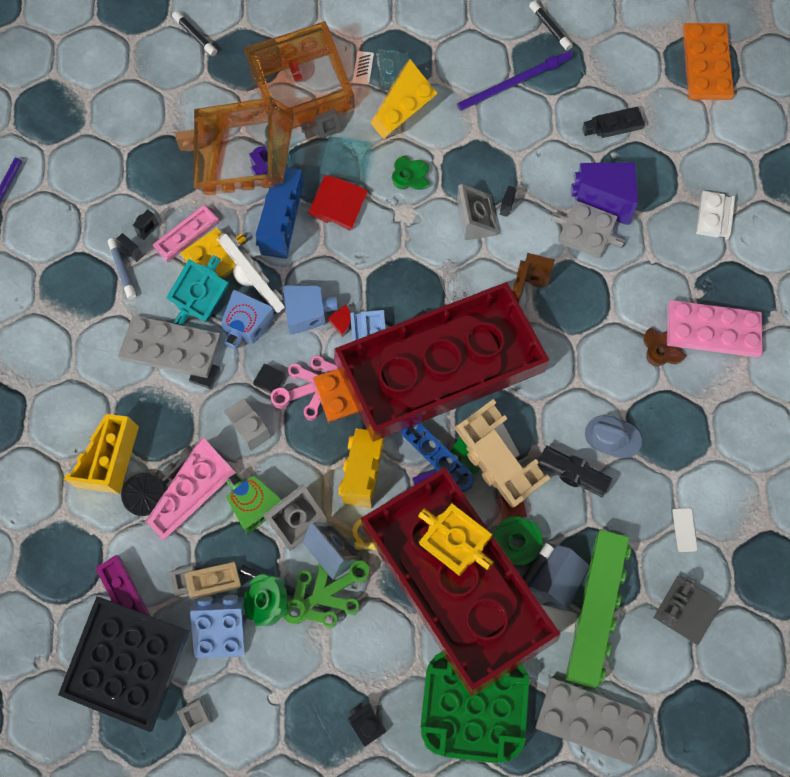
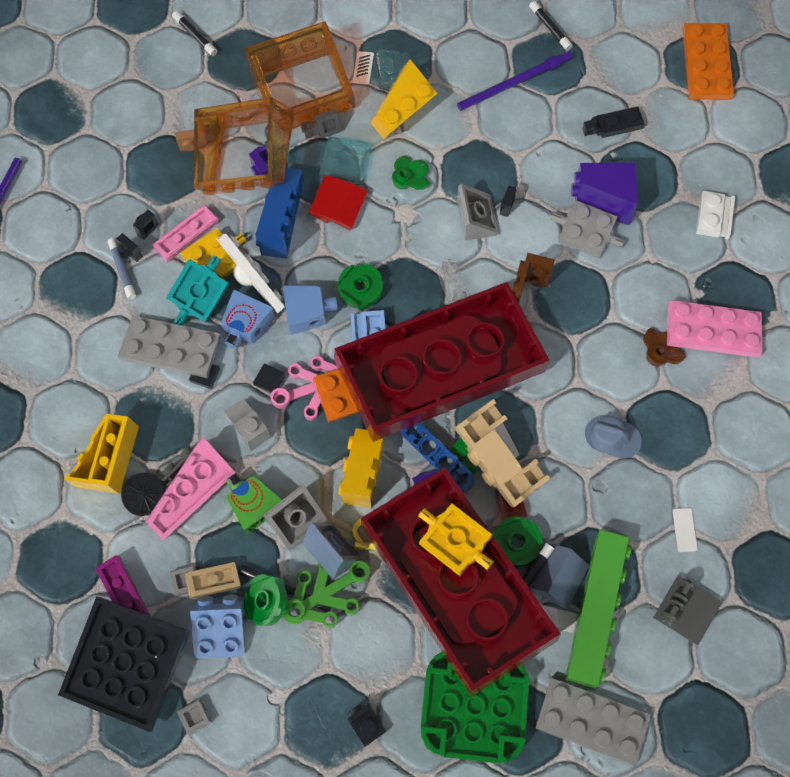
(295, 71): clear red tile -> none
(341, 320): red tile -> none
(360, 298): none -> green plate
(574, 471): black piece -> none

